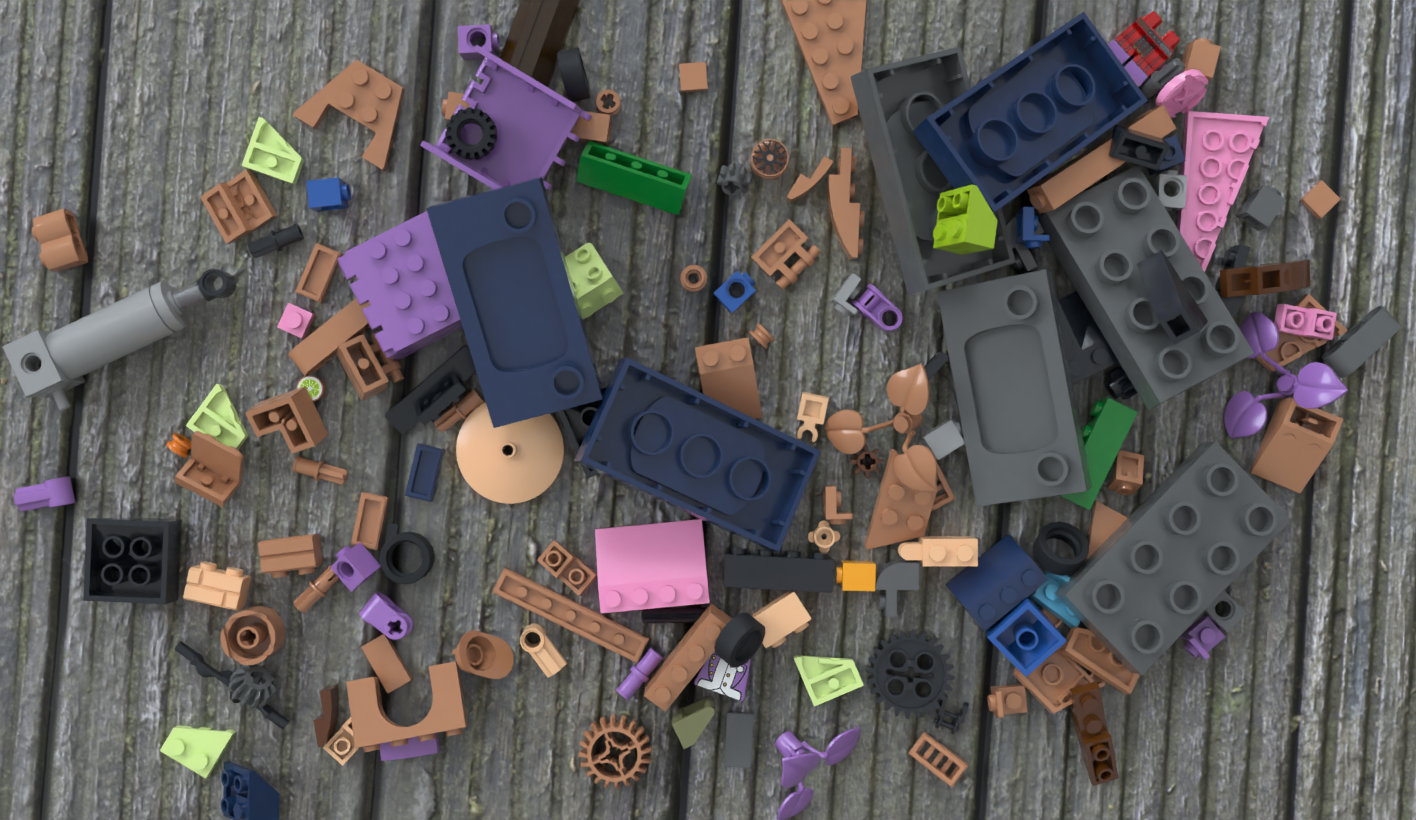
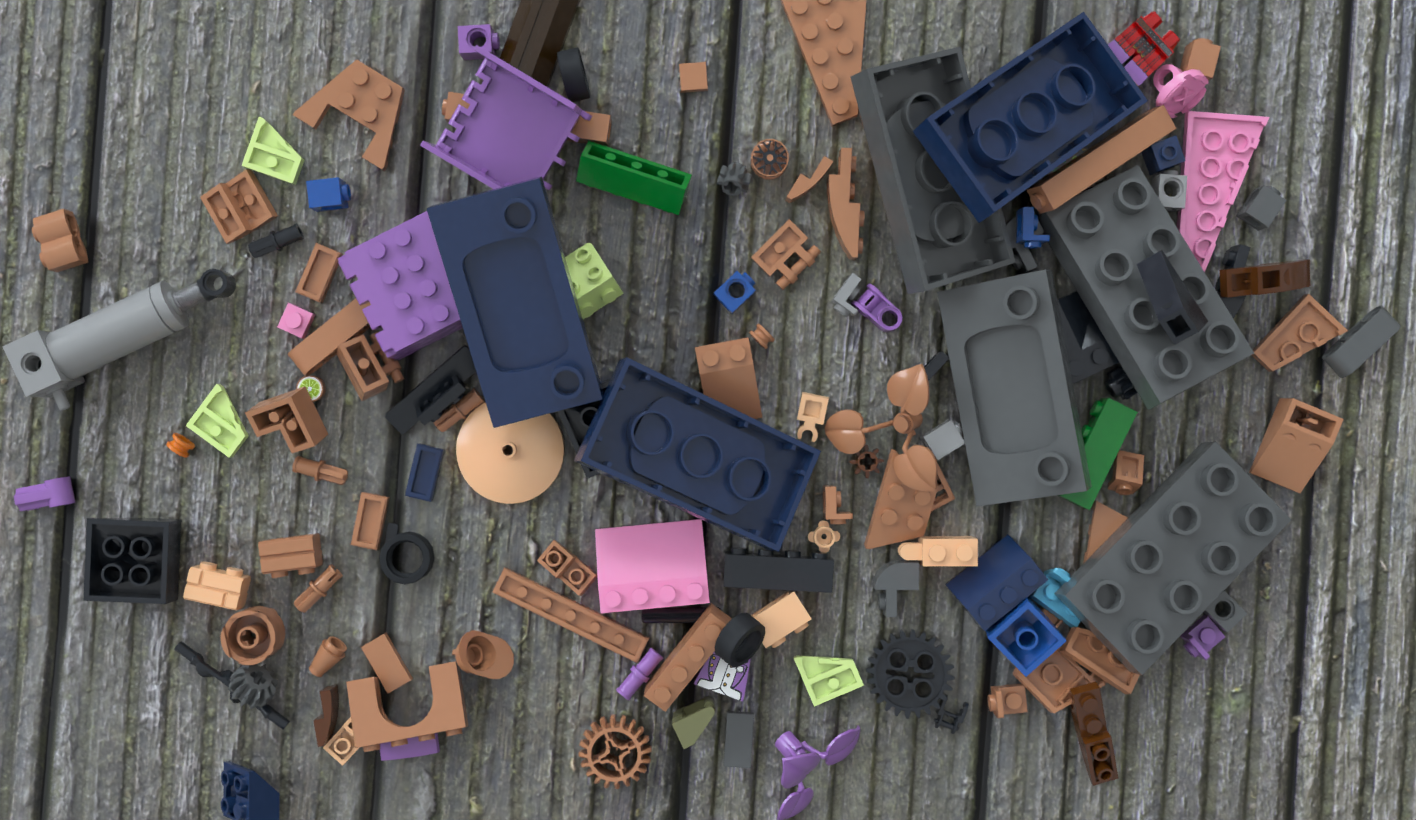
(197, 748): yellowish green wing -> none
(212, 470): nougat bracket -> none
(327, 656): none -> nougat cone
(354, 566): medium lavender brick -> none
(383, 614): medium lavender piece -> none
(465, 117): black tyre -> none
(543, 652): light nougat piece -> none
(616, 101): nougat bush -> none
(693, 269): nougat plate -> none
(856, 575): light orange brick -> none
(932, 766): nougat slope -> none
(964, 222): lime slope -> none
(1068, 534): black tyre -> none
(1138, 147): black slope -> none
(1161, 78): dark grey axle -> none
(1305, 322): bright pink slope -> none
(1311, 389): medium lavender plant -> none
(1319, 199): nougat tile -> none

